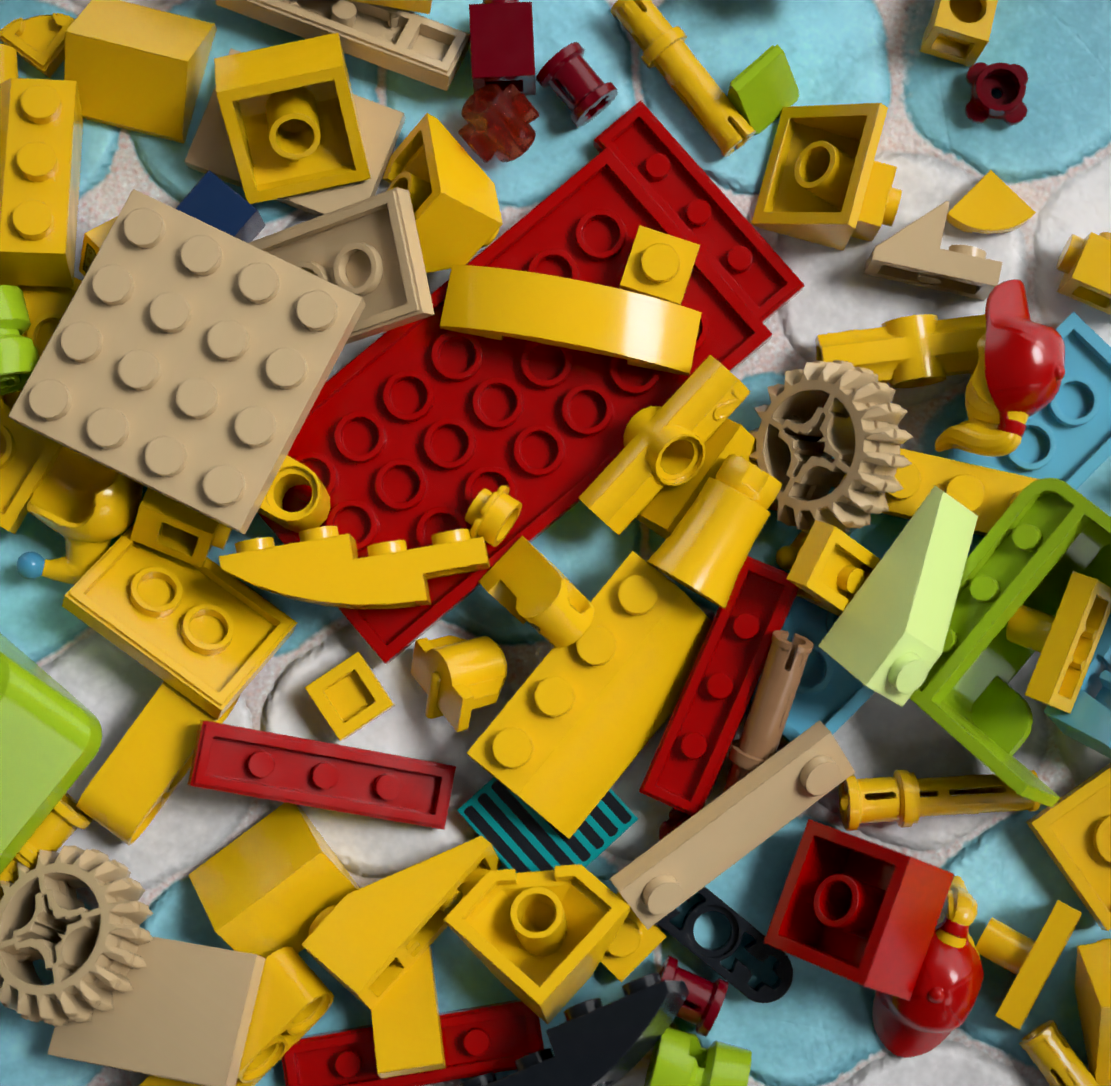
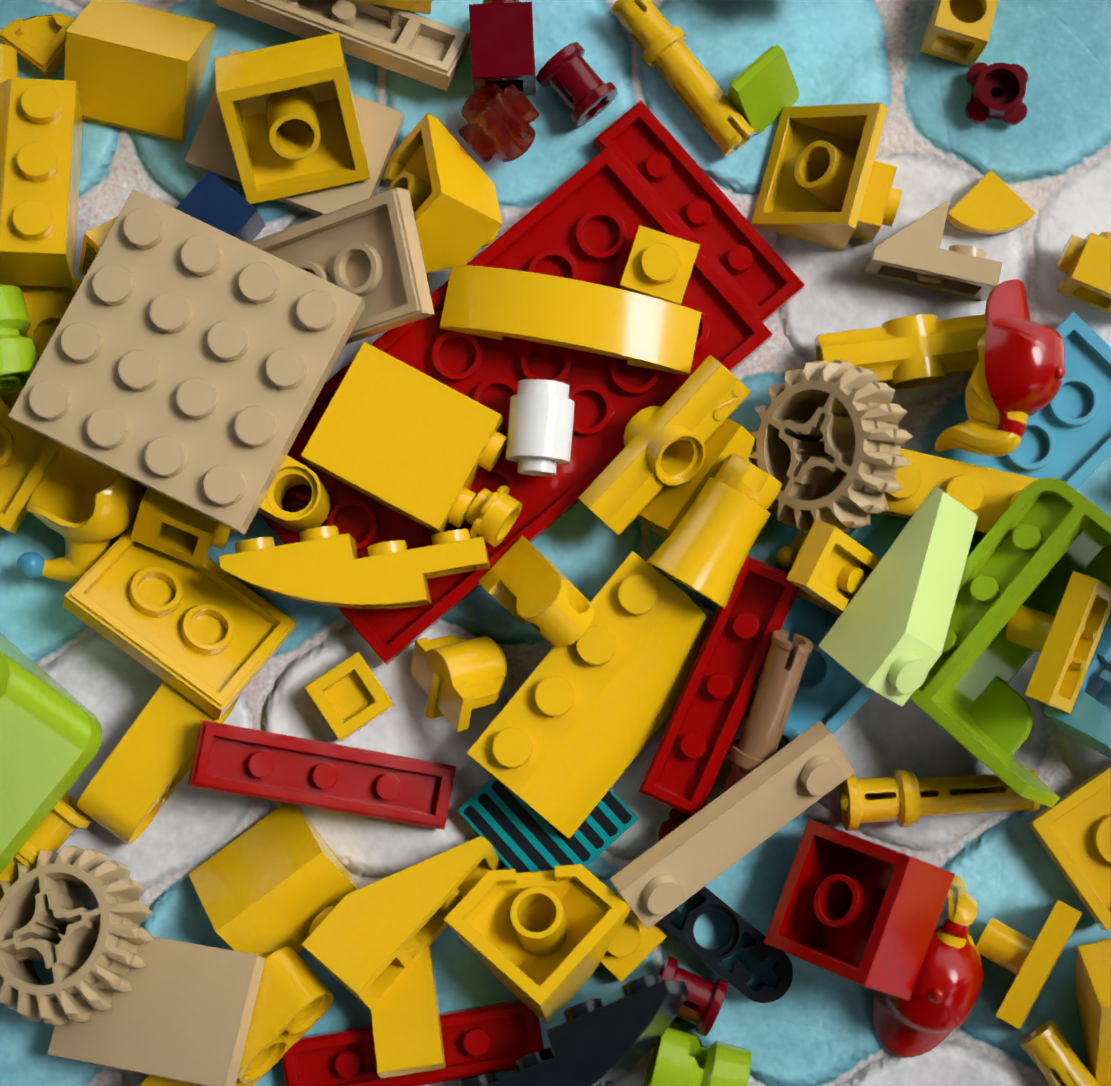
(405, 440): none -> yellow brick
(540, 427): none -> white brick

